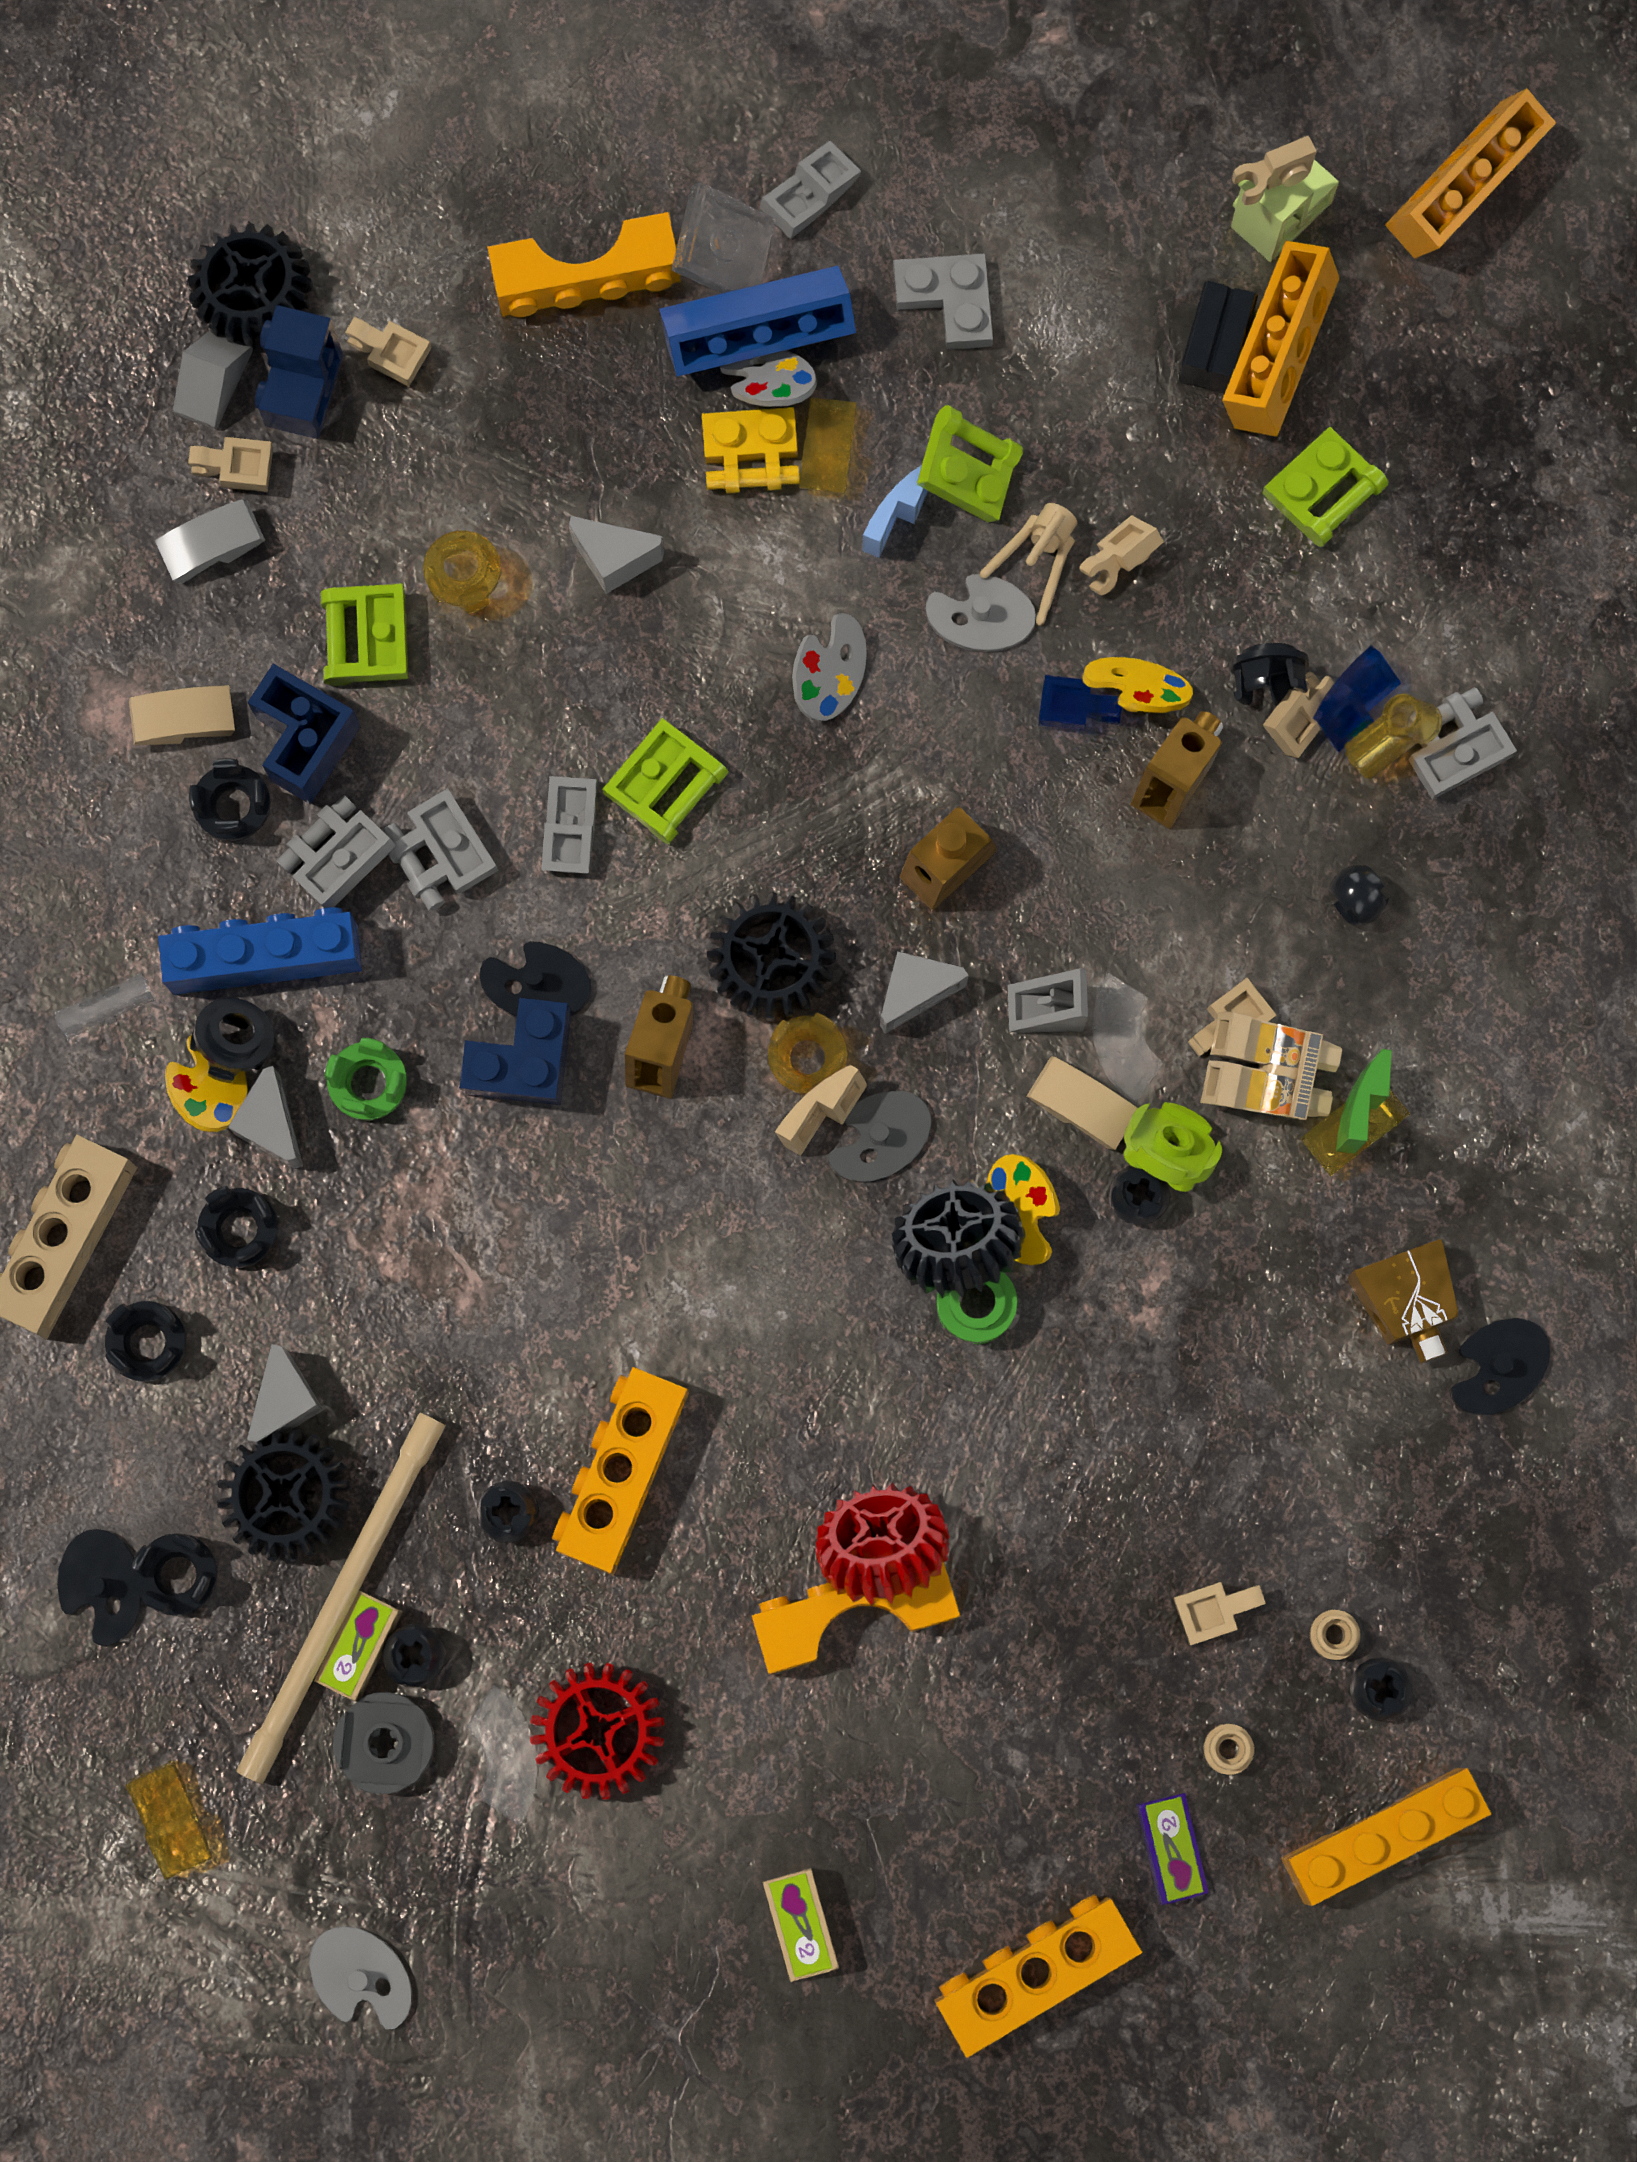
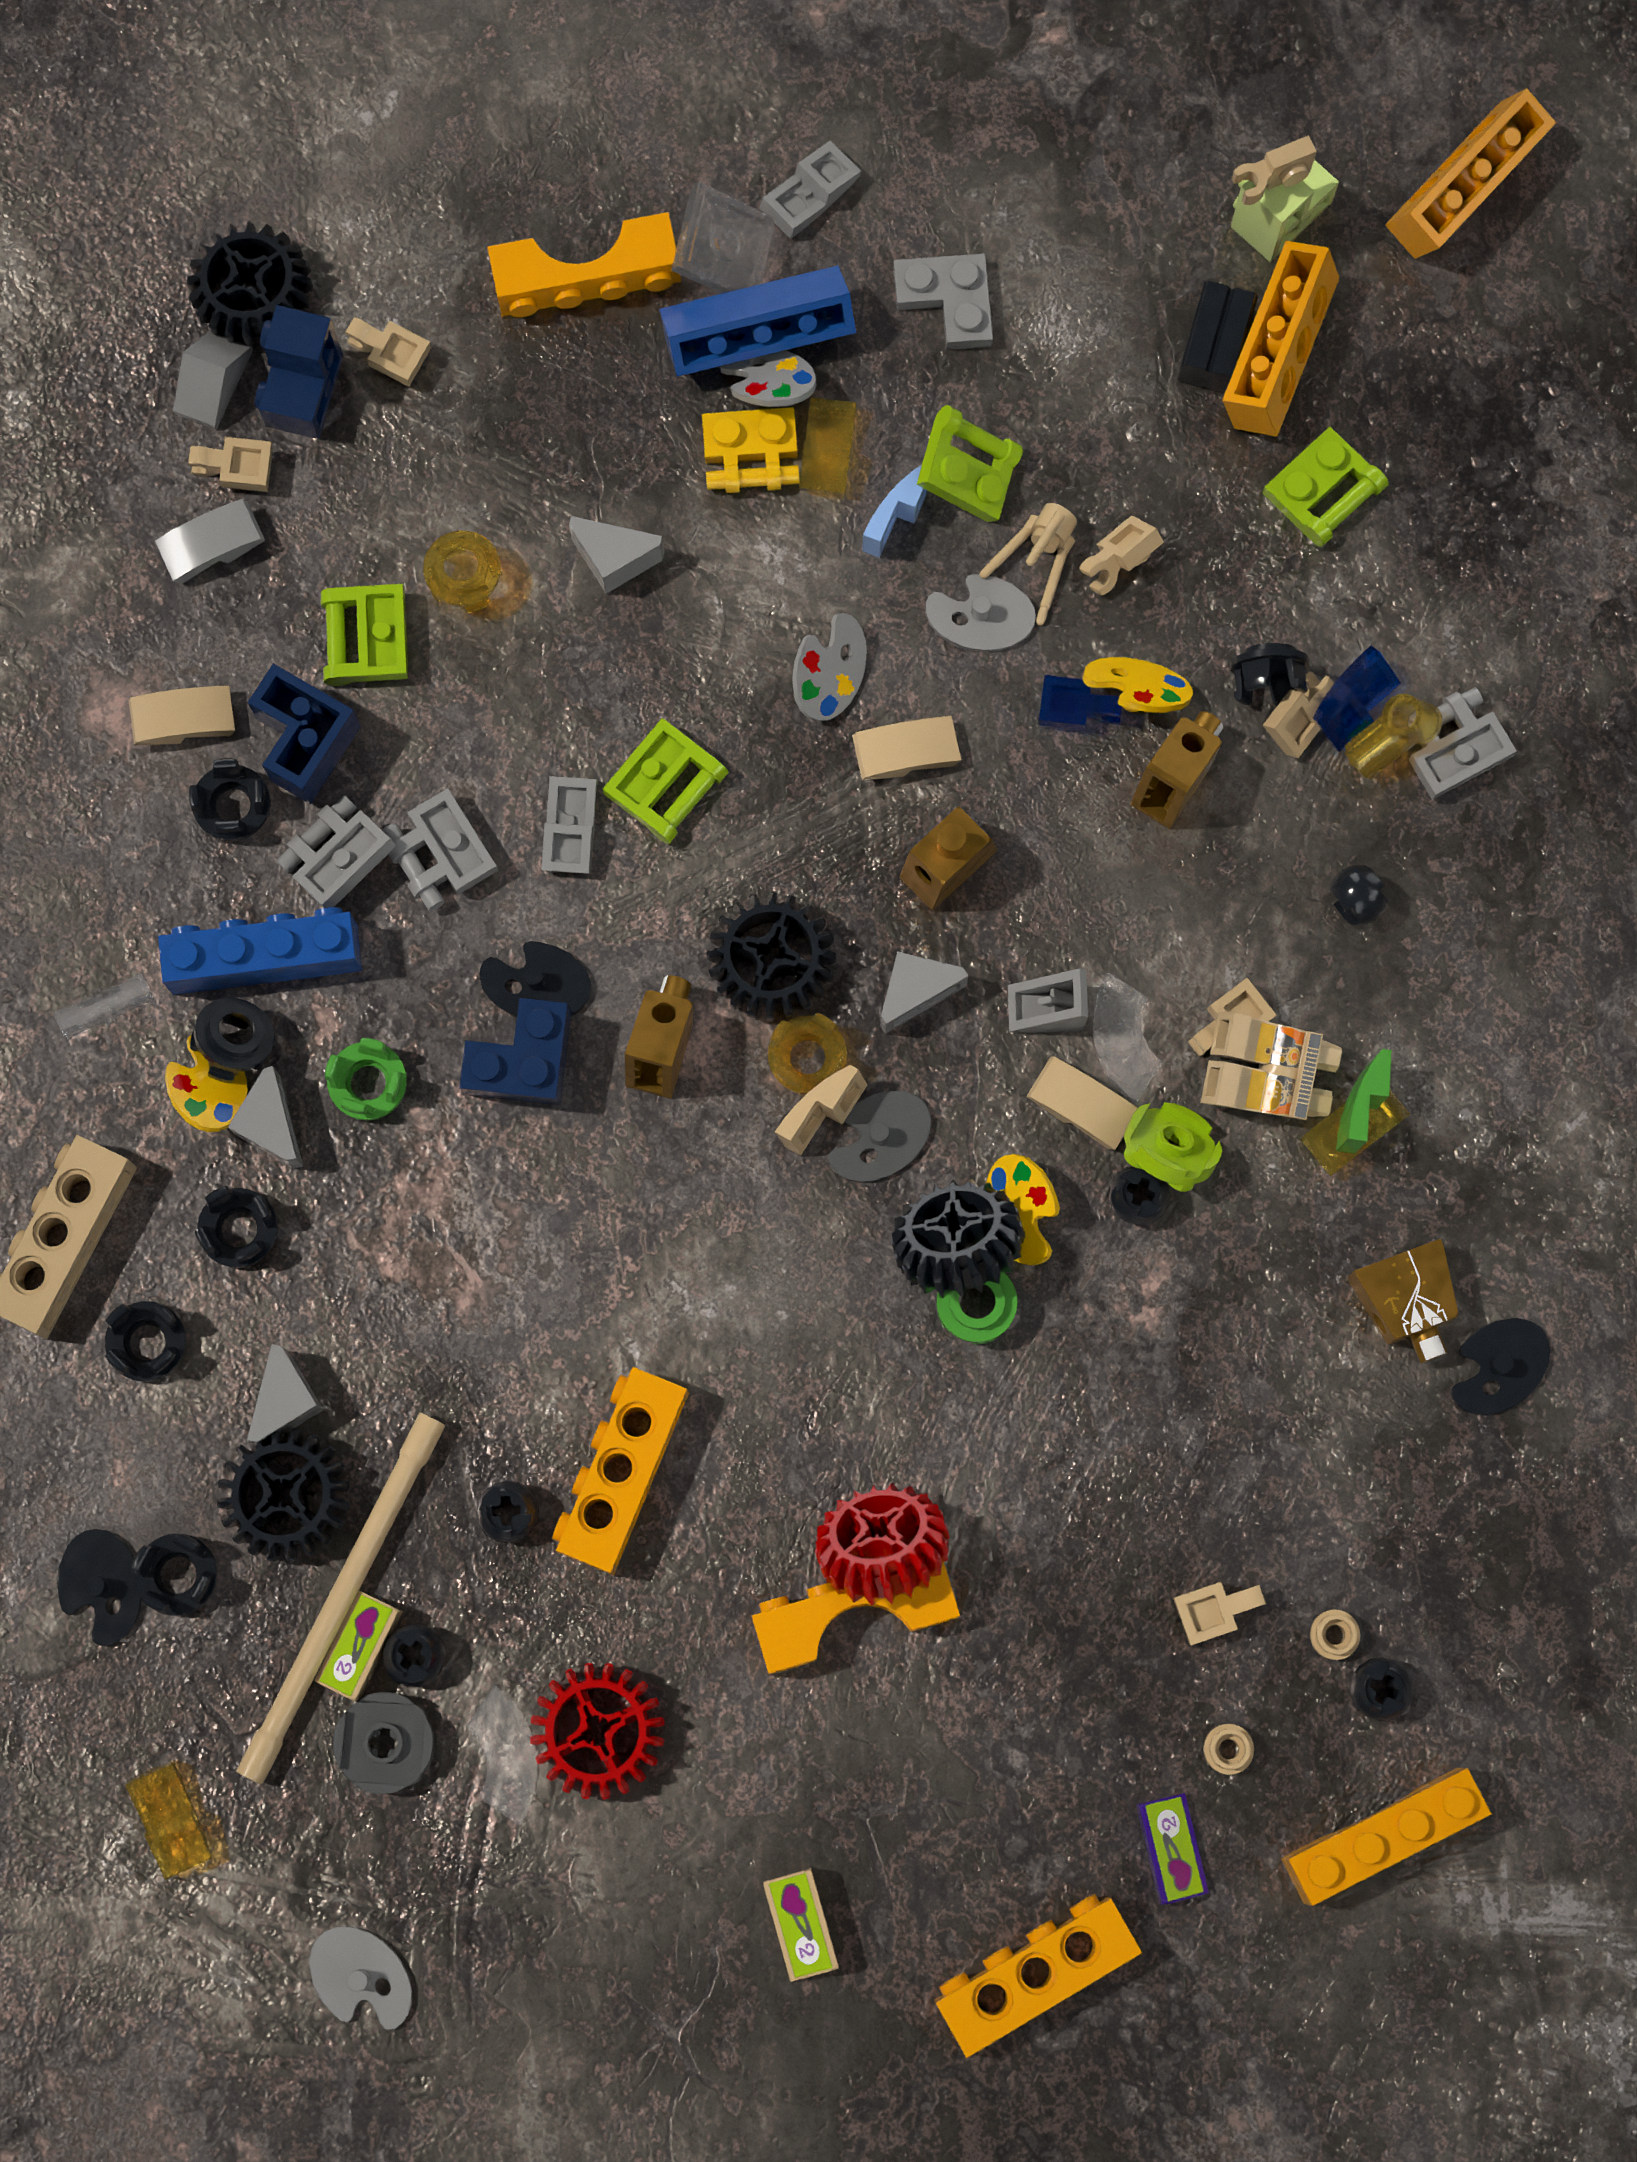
(905, 747): none -> tan slope

